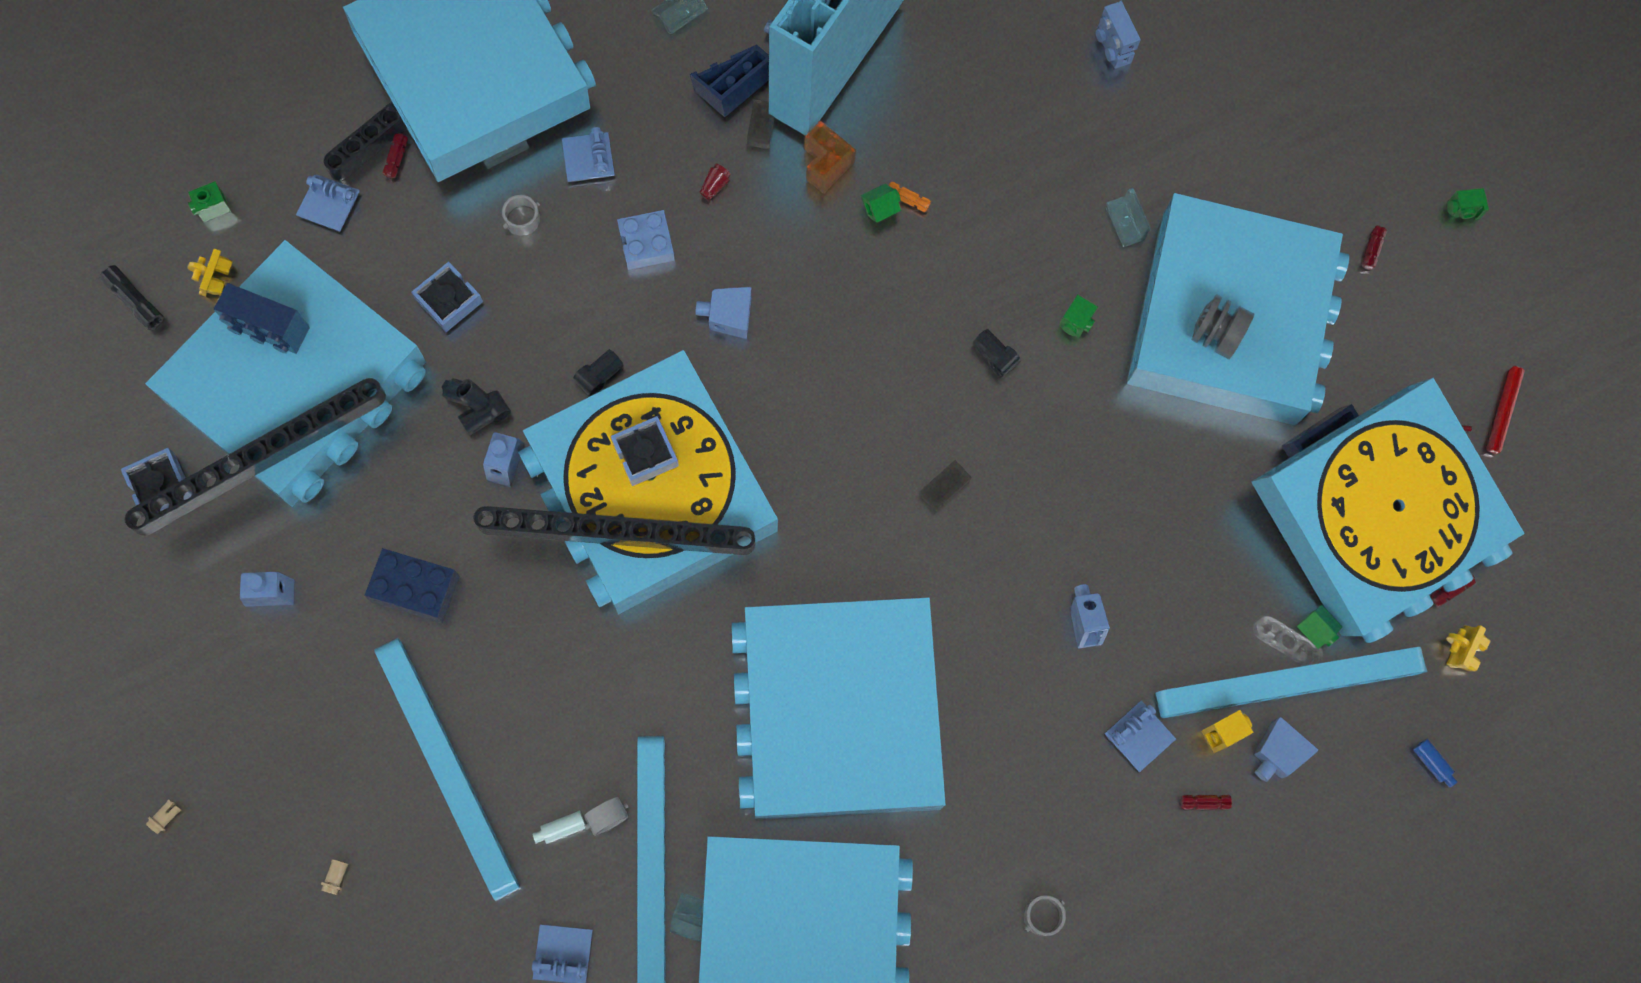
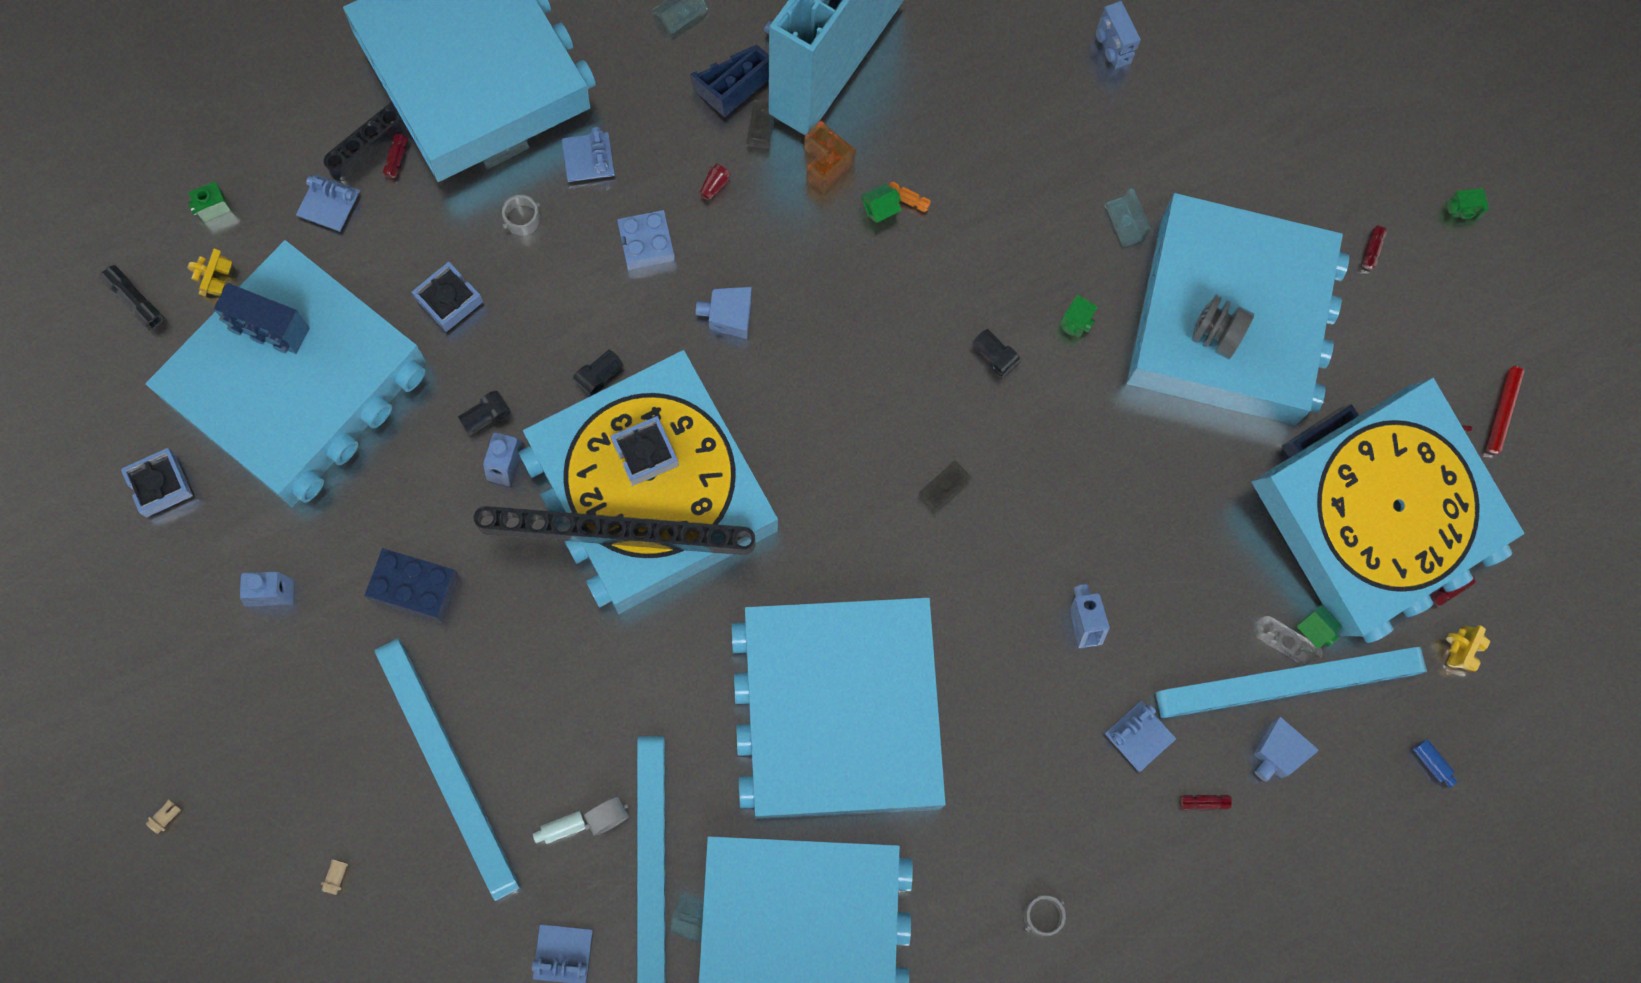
(244, 457): black beam -> none
(465, 393): black piece -> none
(1228, 731): yellow brick -> none

